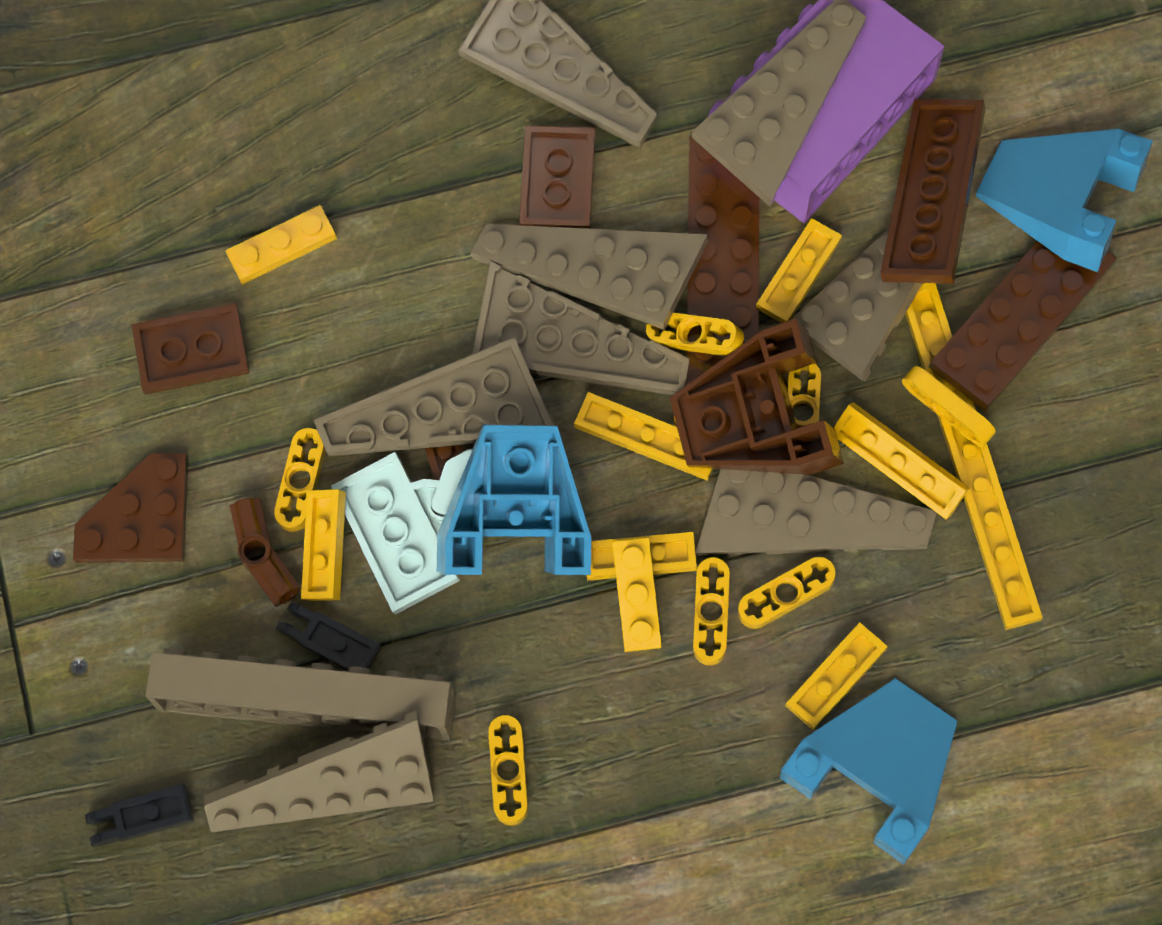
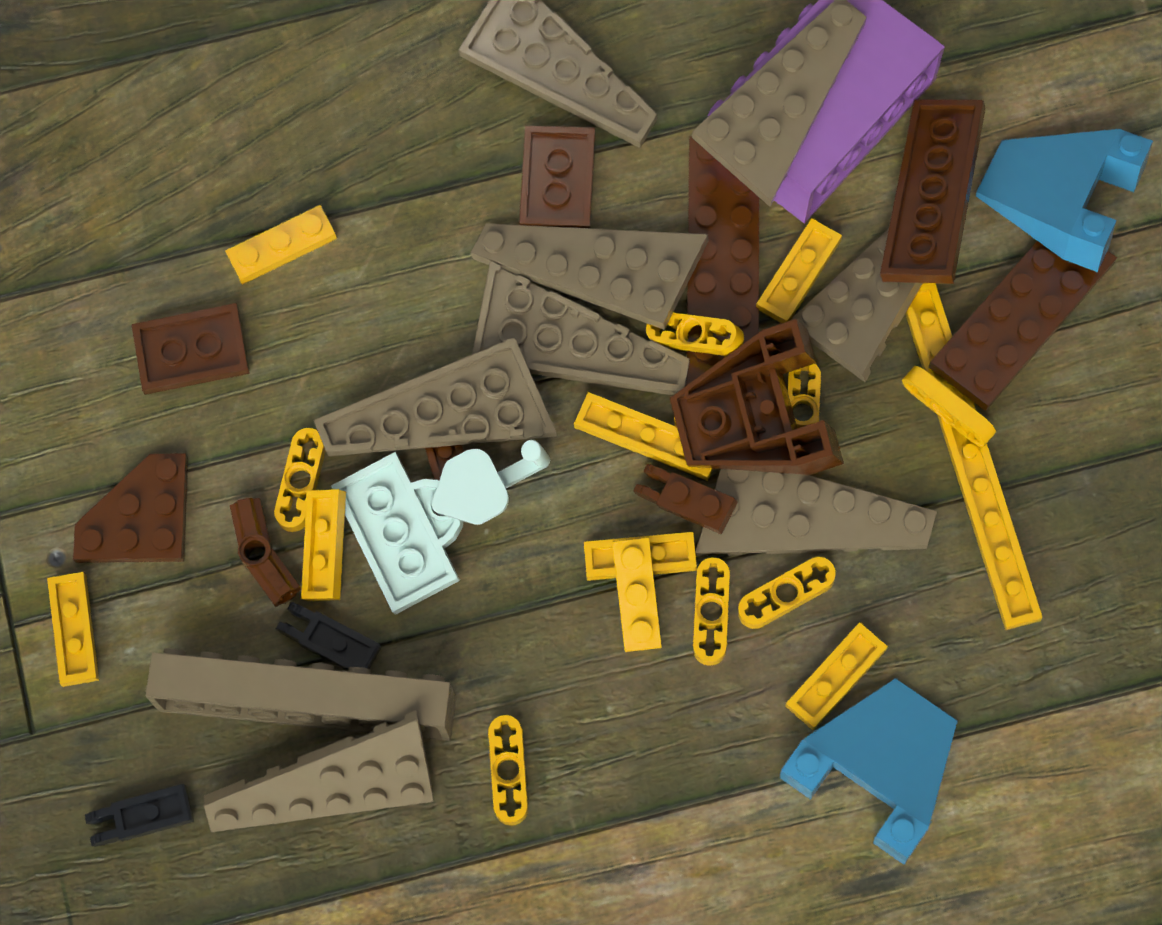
(73, 629): none -> yellow plate
(516, 488): dark azure wedge -> none
(689, 499): none -> reddish brown hinge
(900, 460): yellow plate -> none

